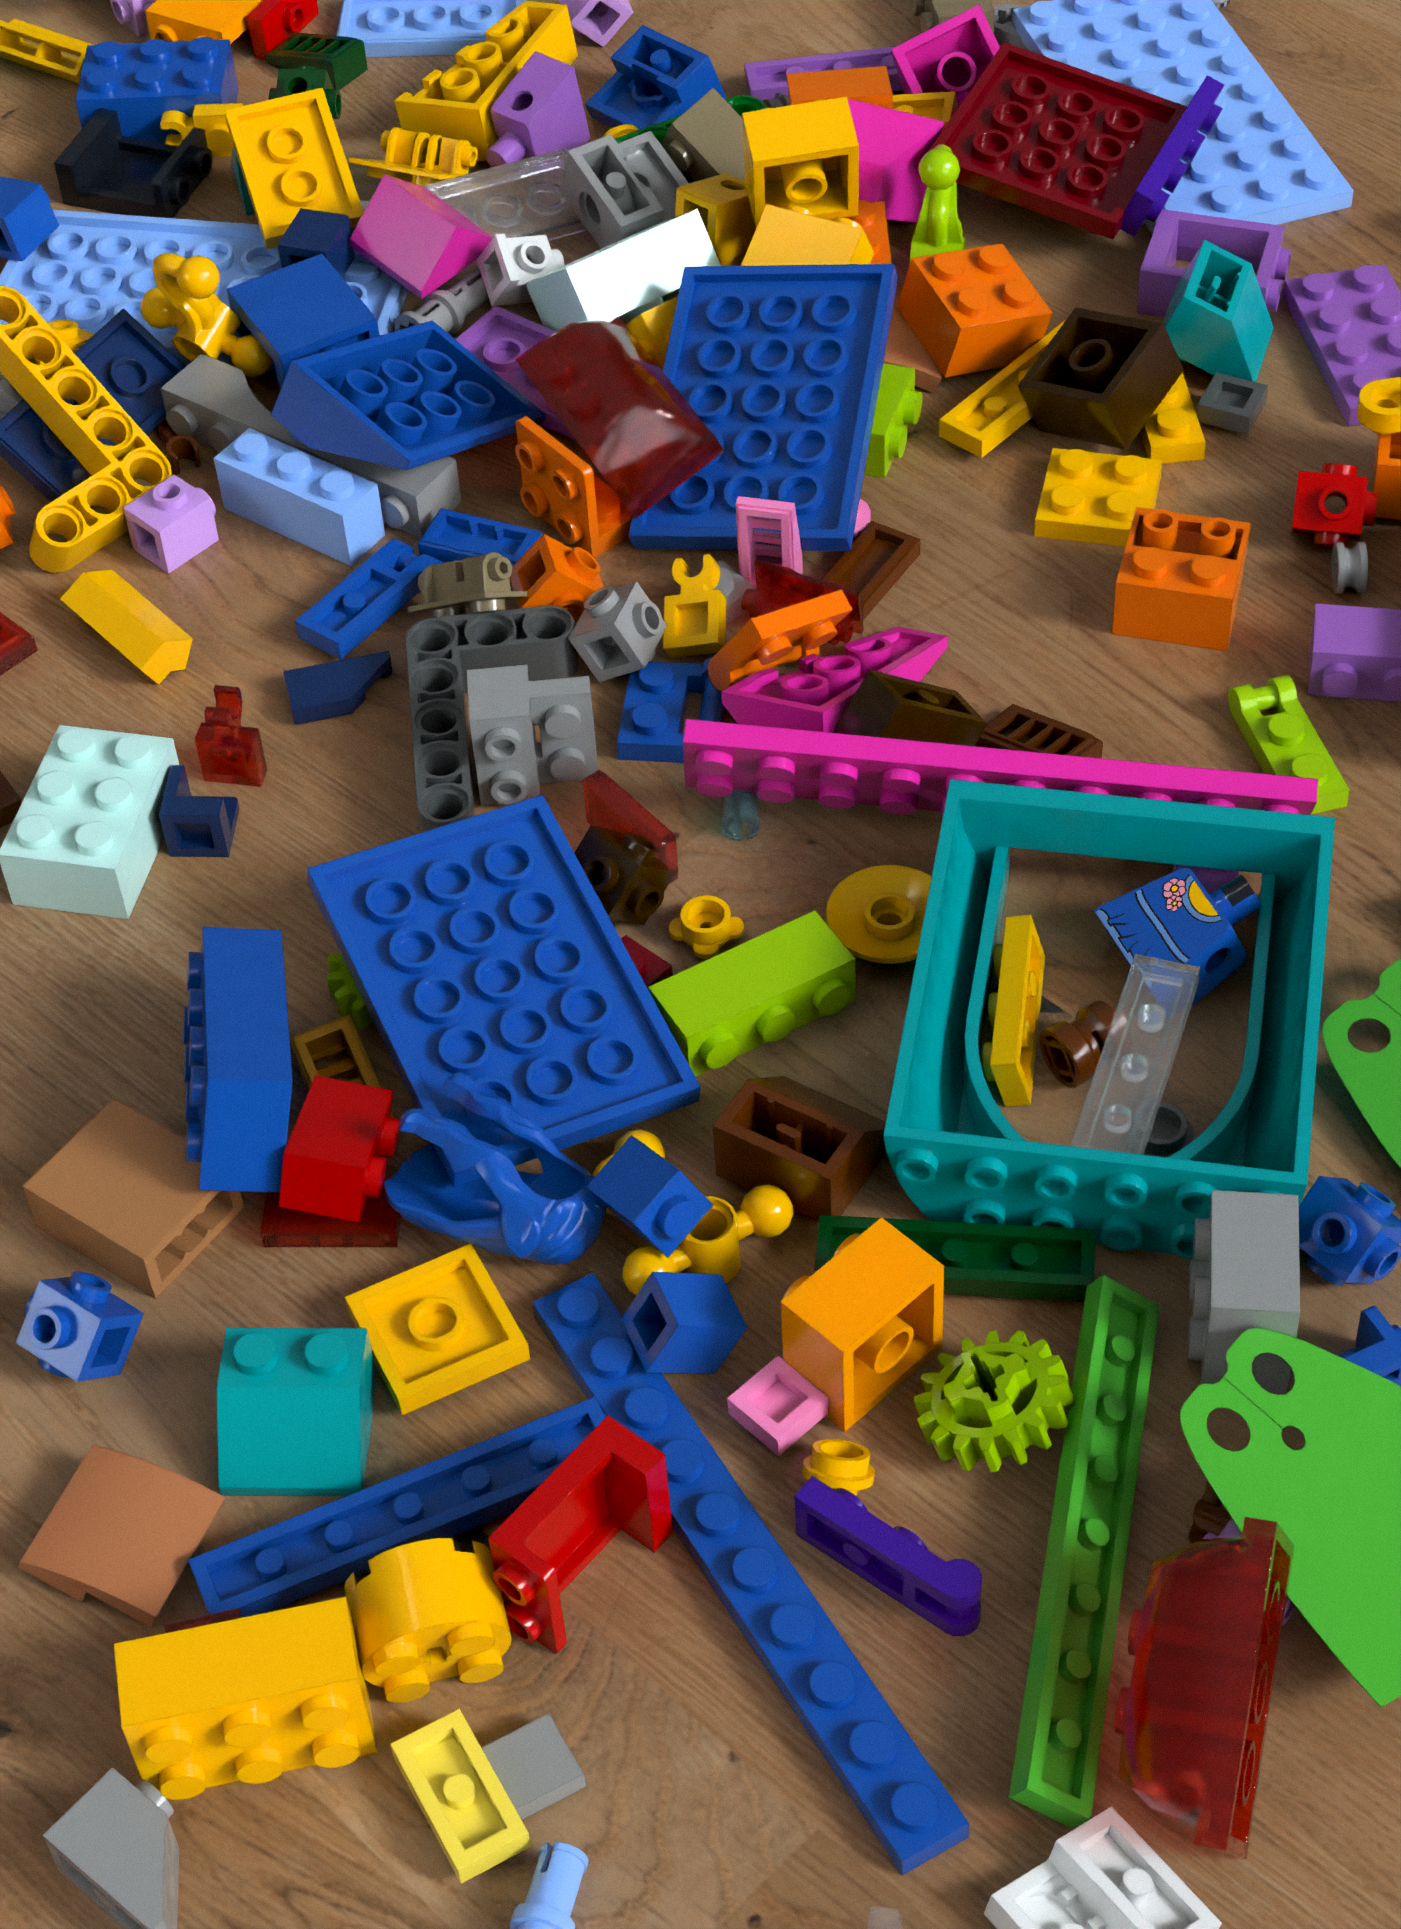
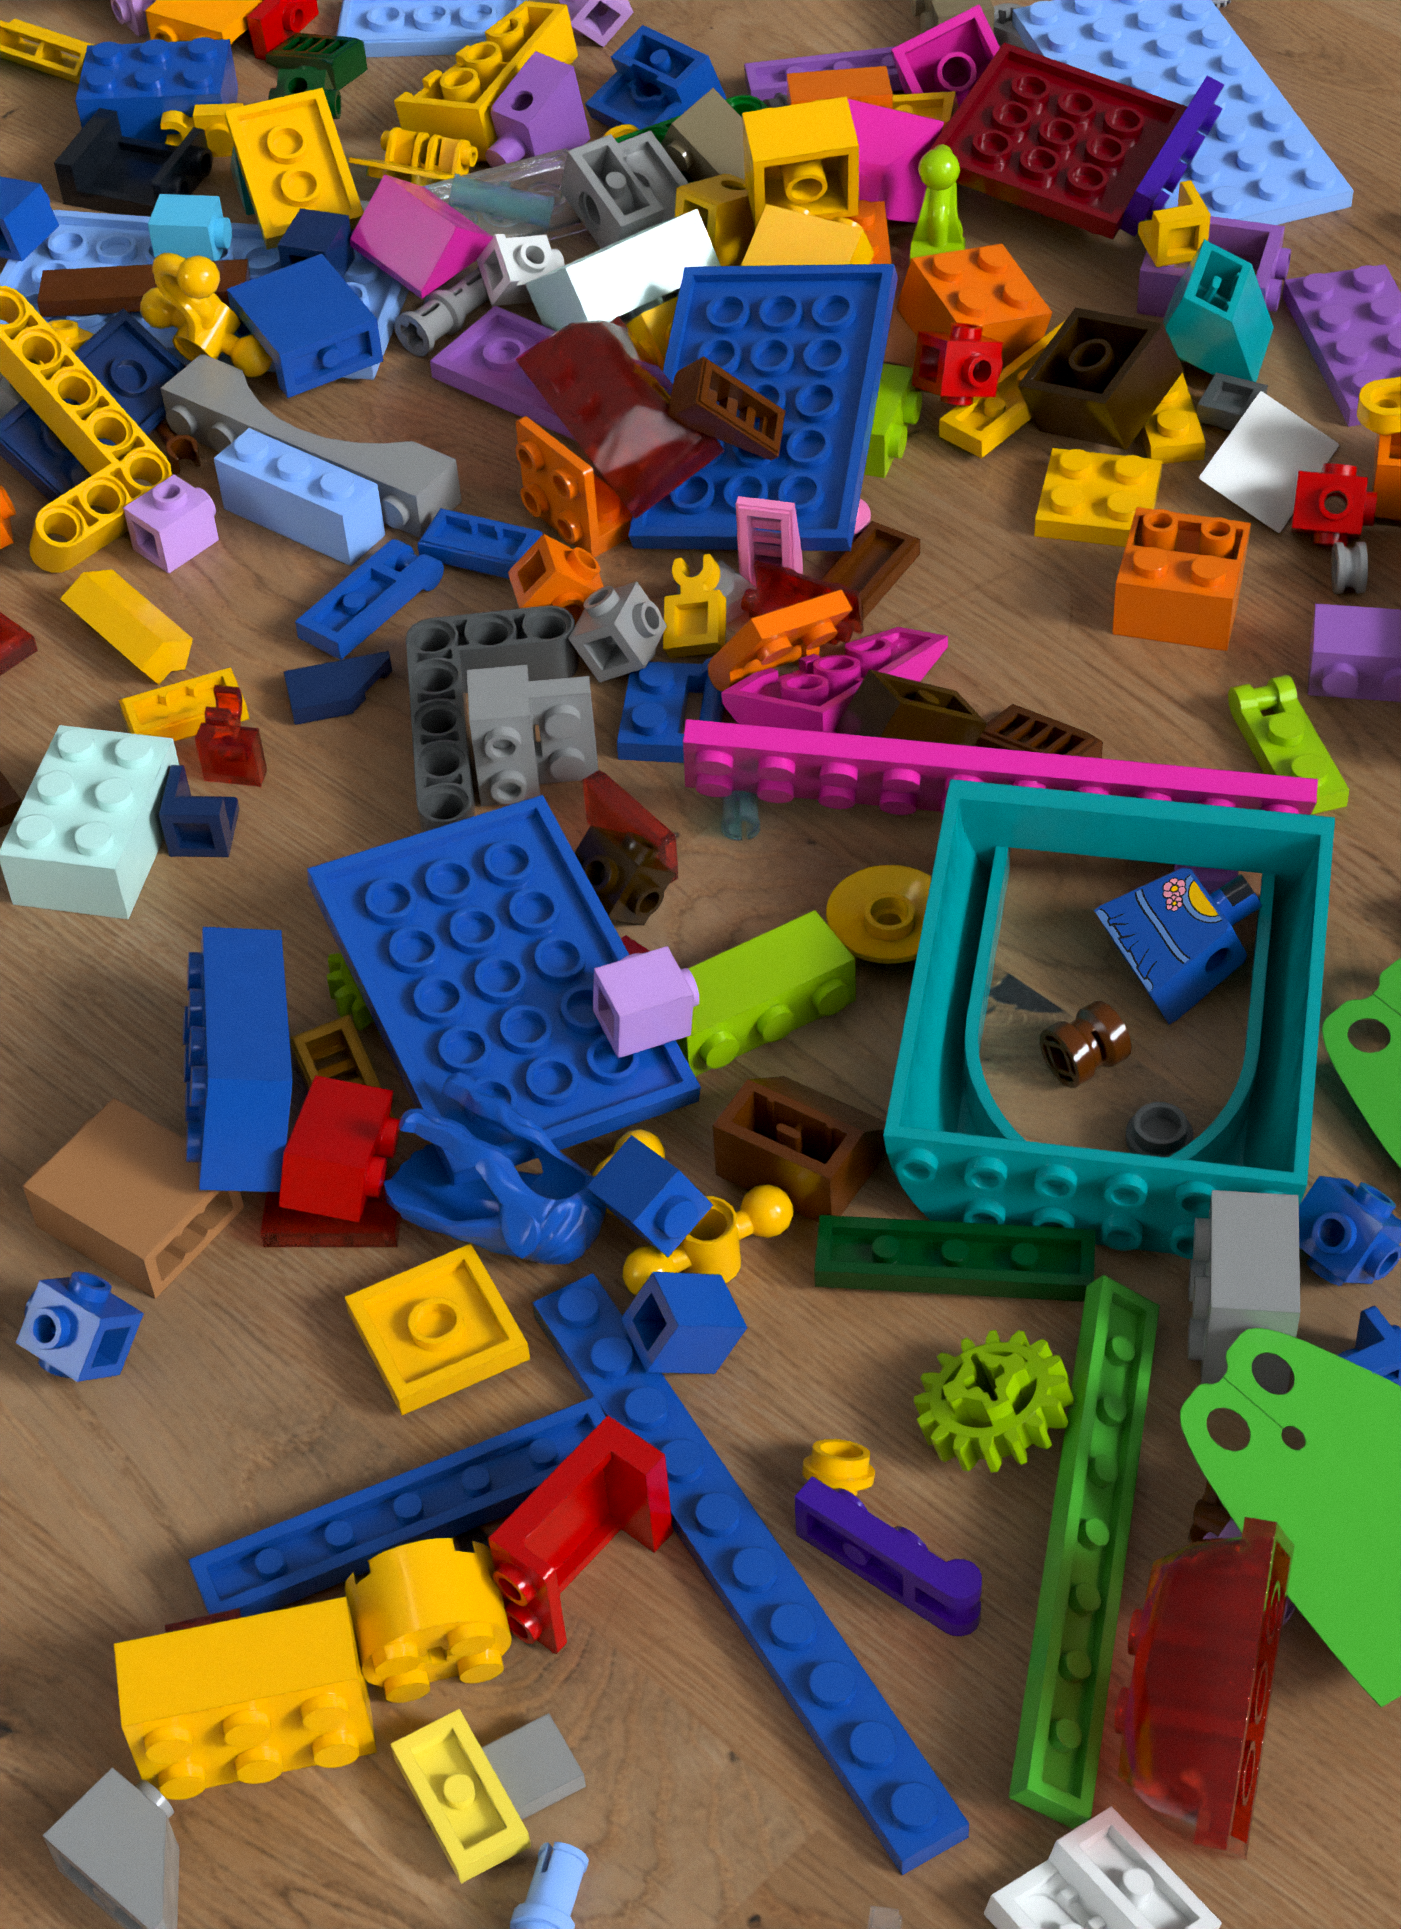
(116, 287): none -> reddish brown tile
(122, 1533): nougat slope -> none
(176, 708): none -> yellow plate
(189, 226): none -> medium azure brick
(294, 1411): teal slope -> none
(399, 399): blue slope -> none
(474, 583): dark tan hinge -> none
(501, 201): none -> clear light blue pin
(644, 1001): none -> lavender brick
(695, 406): none -> reddish brown slope
(706, 925): yellow plate -> none
(778, 1405): bright pink plate -> none
(864, 1320): light orange brick -> none
(957, 363): none -> red brick
(1015, 1011): yellow plate -> none
(1137, 1056): clear tile -> none
(1178, 231): none -> yellow panel
(1262, 460): none -> white sticker

